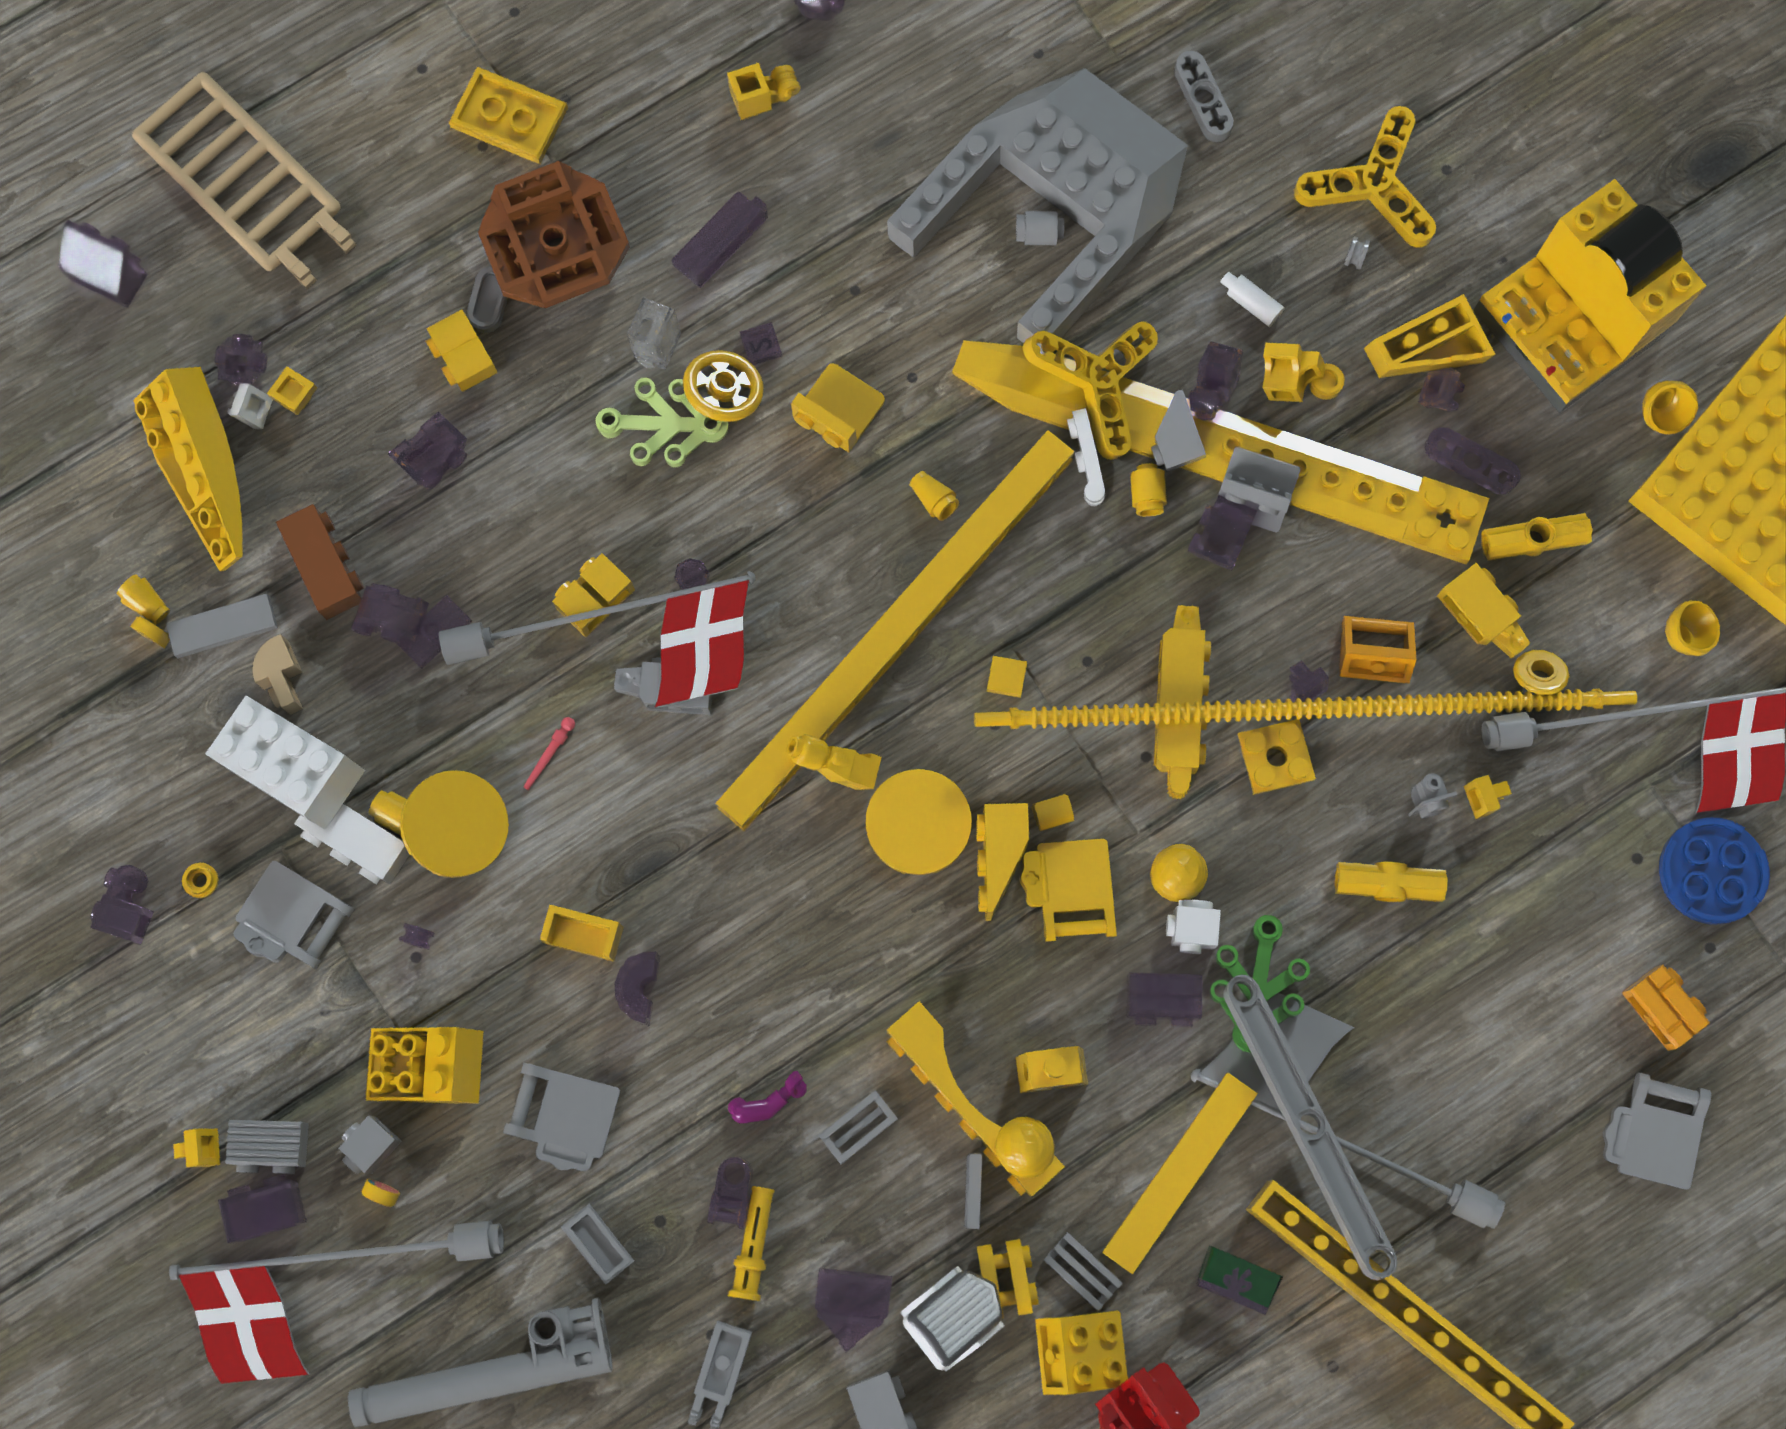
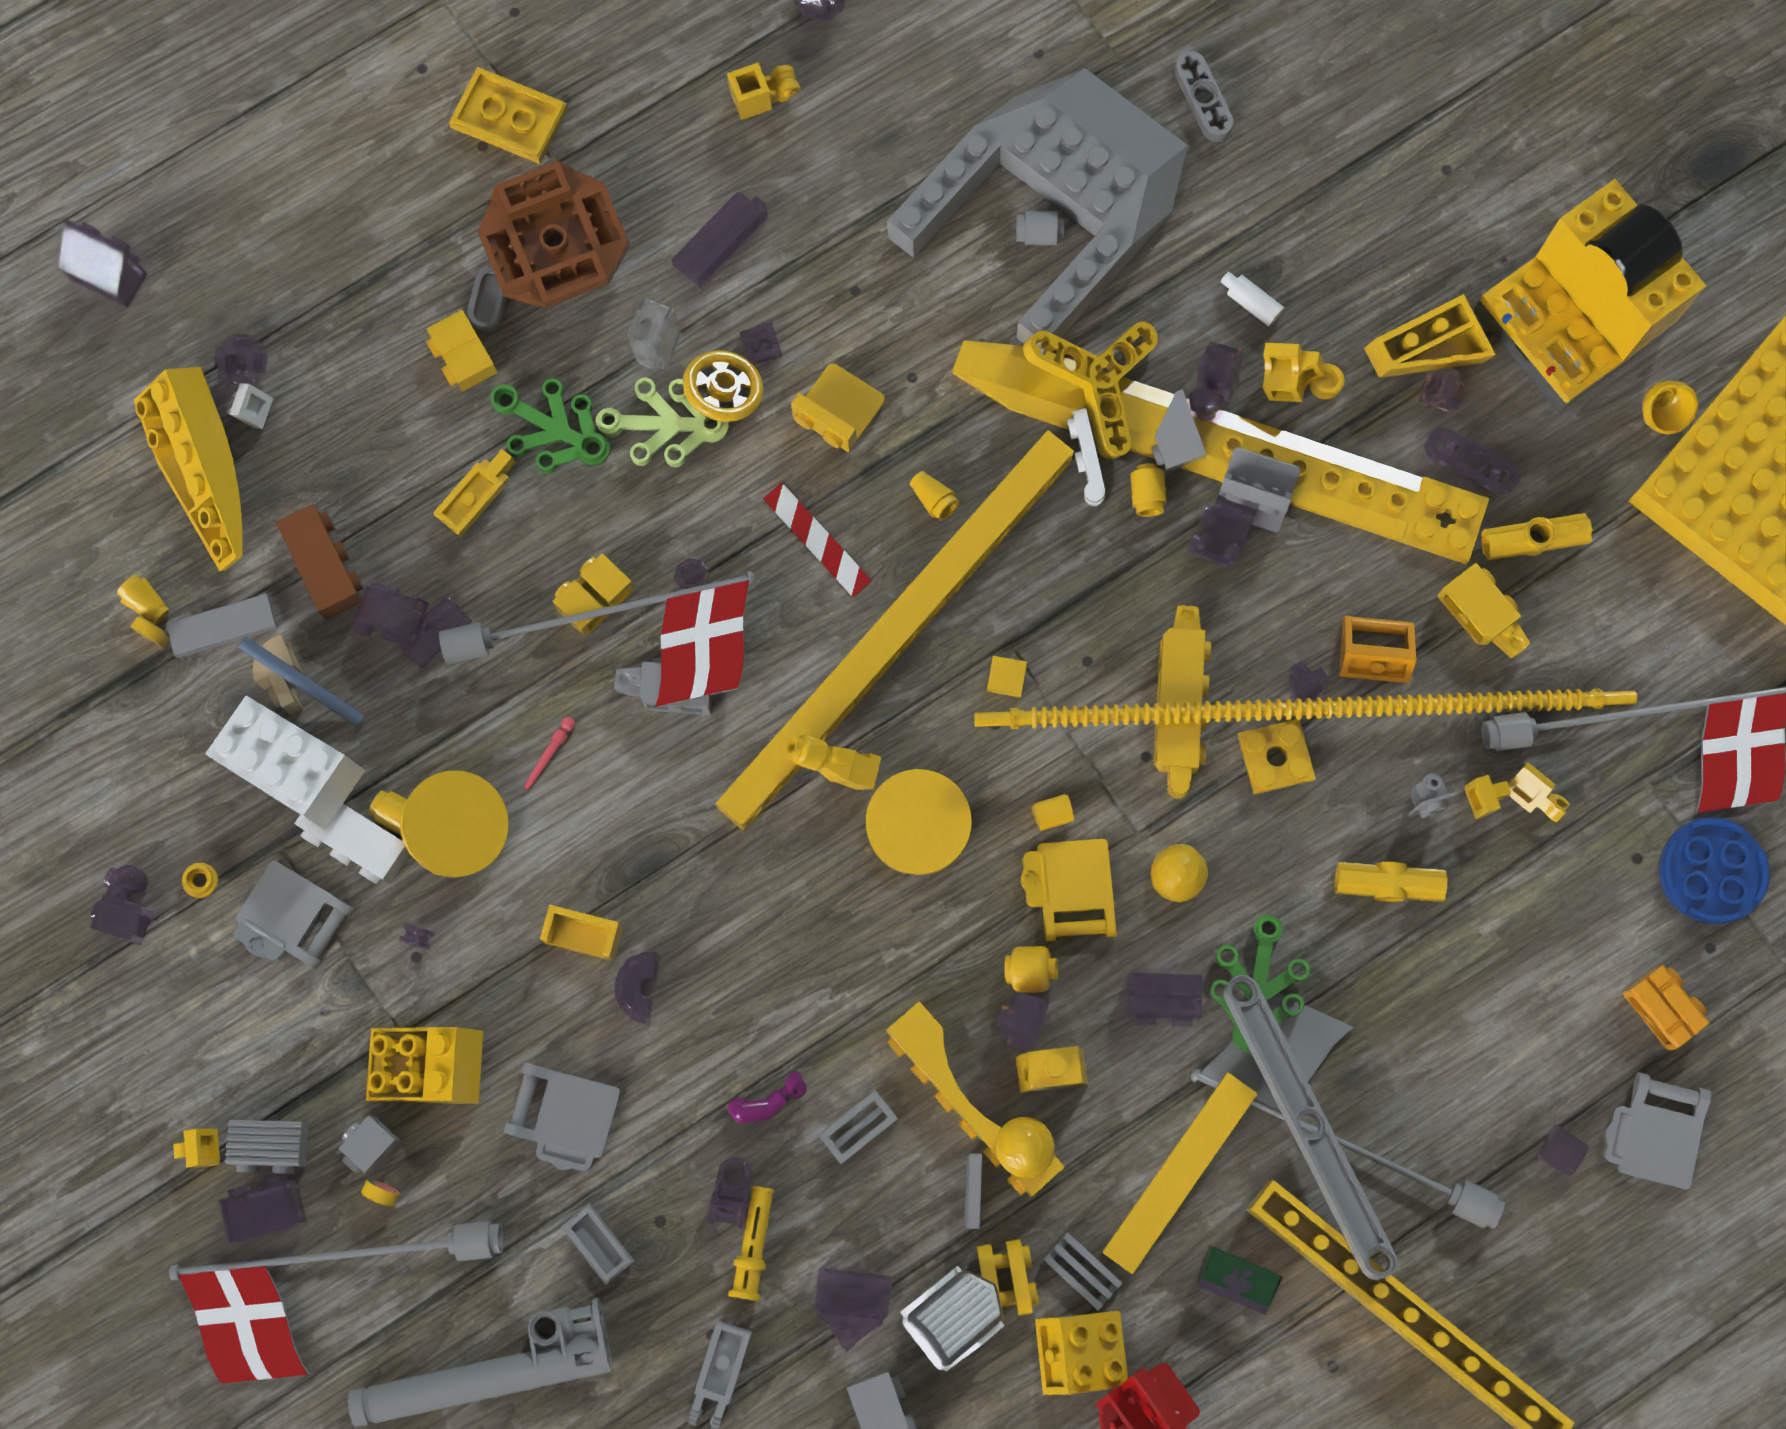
(266, 143): tan bar -> none
(292, 390): yellow tile -> none
(300, 681): none -> sand blue piece
(431, 451): clear purple cylinder -> none
(475, 493): none -> yellow hinge
(555, 428): none -> bright green plant
(817, 539): none -> sticker
(1005, 840): yellow slope -> none
(1022, 1021): none -> clear purple brick
(1030, 969): none -> yellow head
(1194, 926): white brick -> none
(1356, 253): light grey bush -> none
(1362, 187): yellow piece -> none
(1534, 789): none -> yellow plate
(1541, 661): yellow piece -> none
(1562, 1150): none -> clear purple brick
(1692, 628): yellow piece -> none

